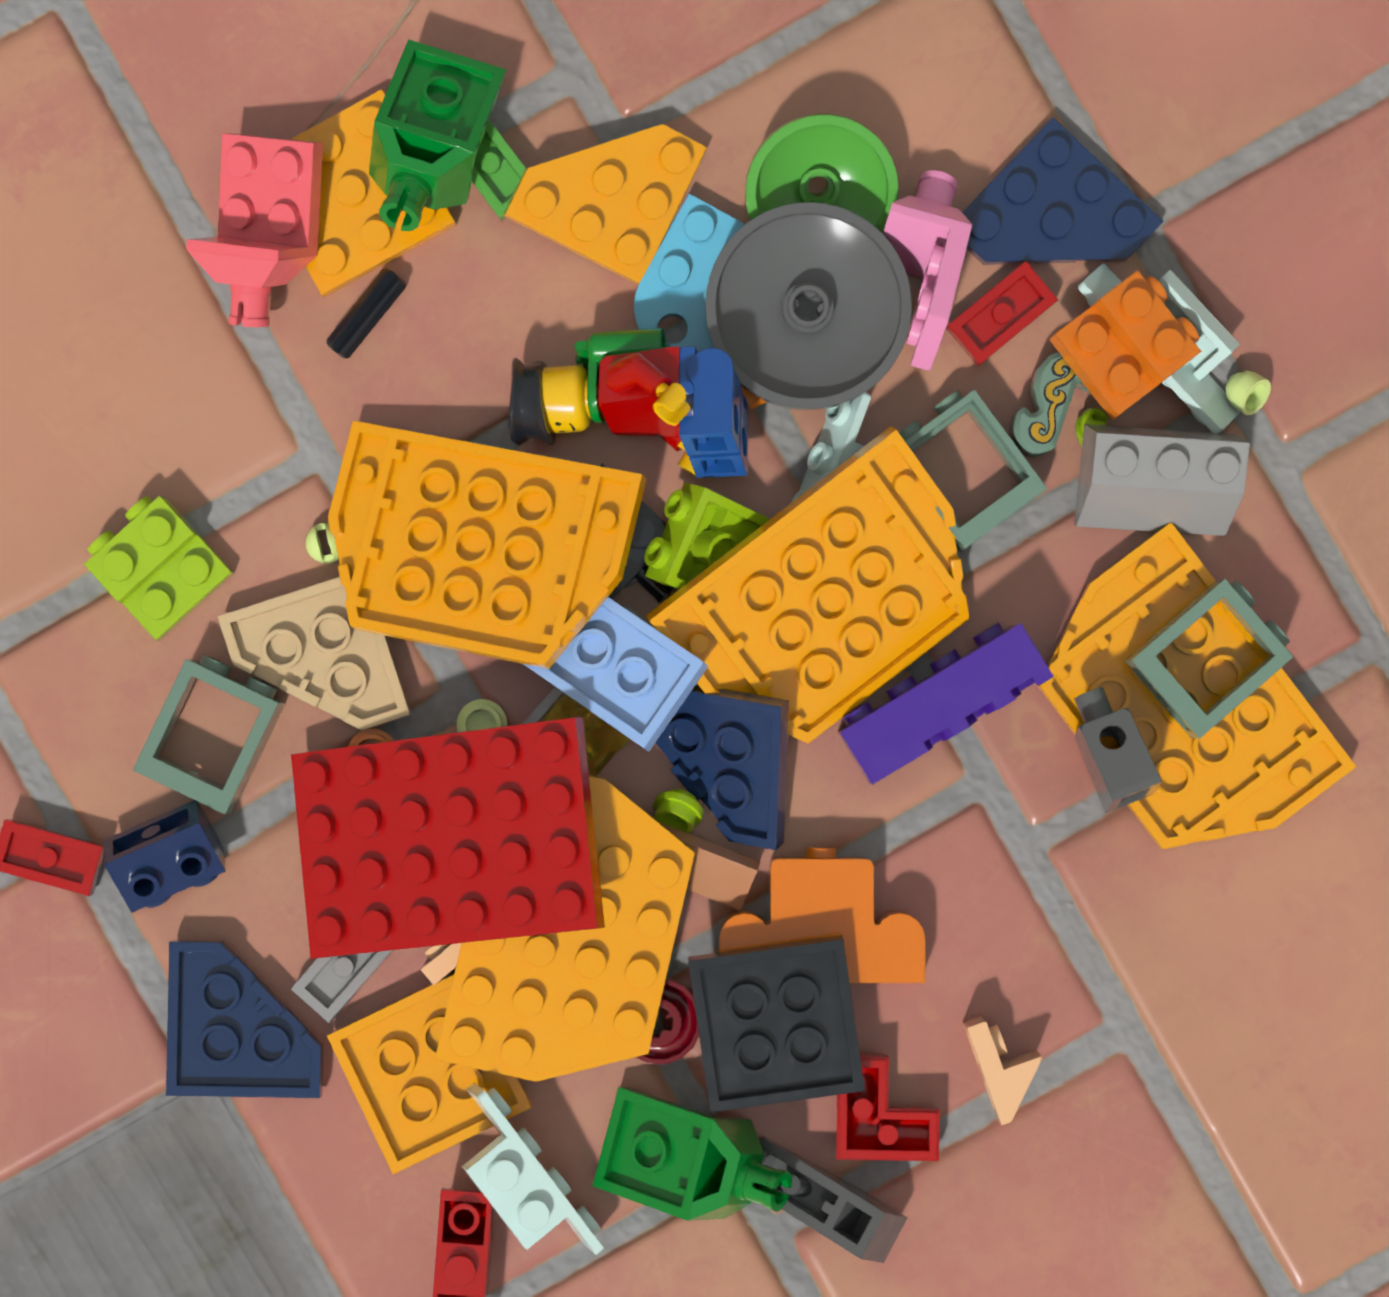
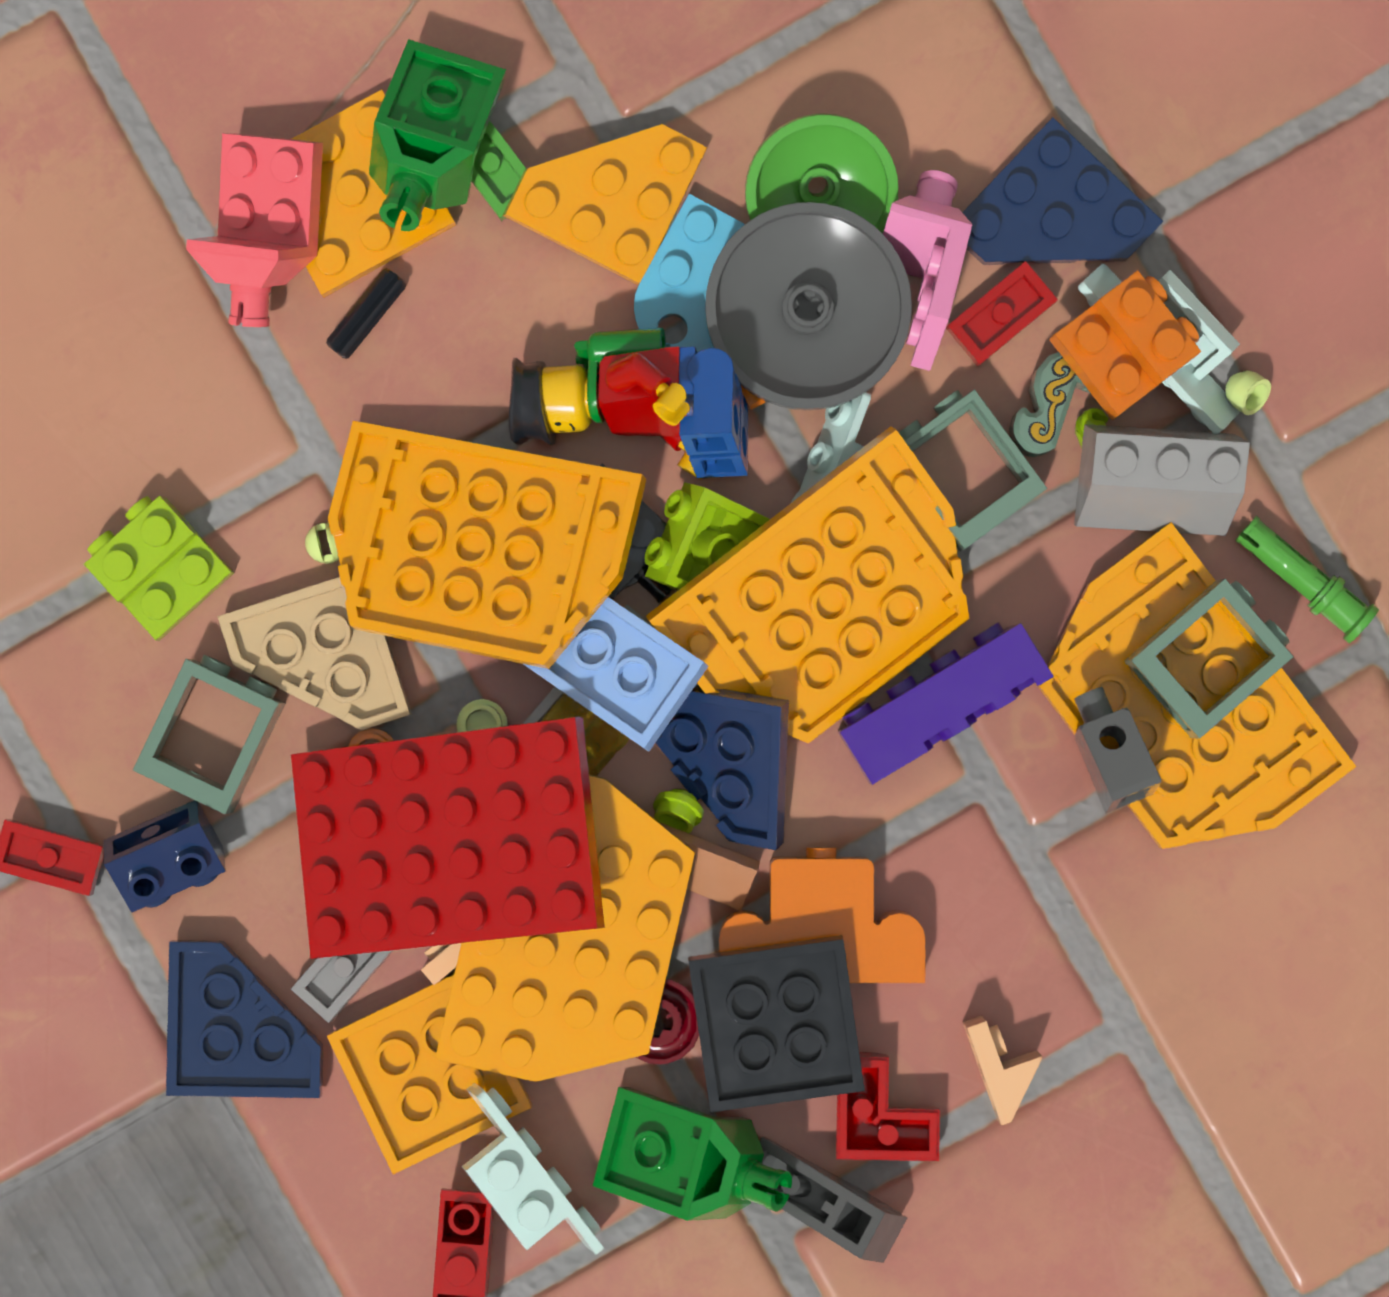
(1325, 594): none -> bright green pin

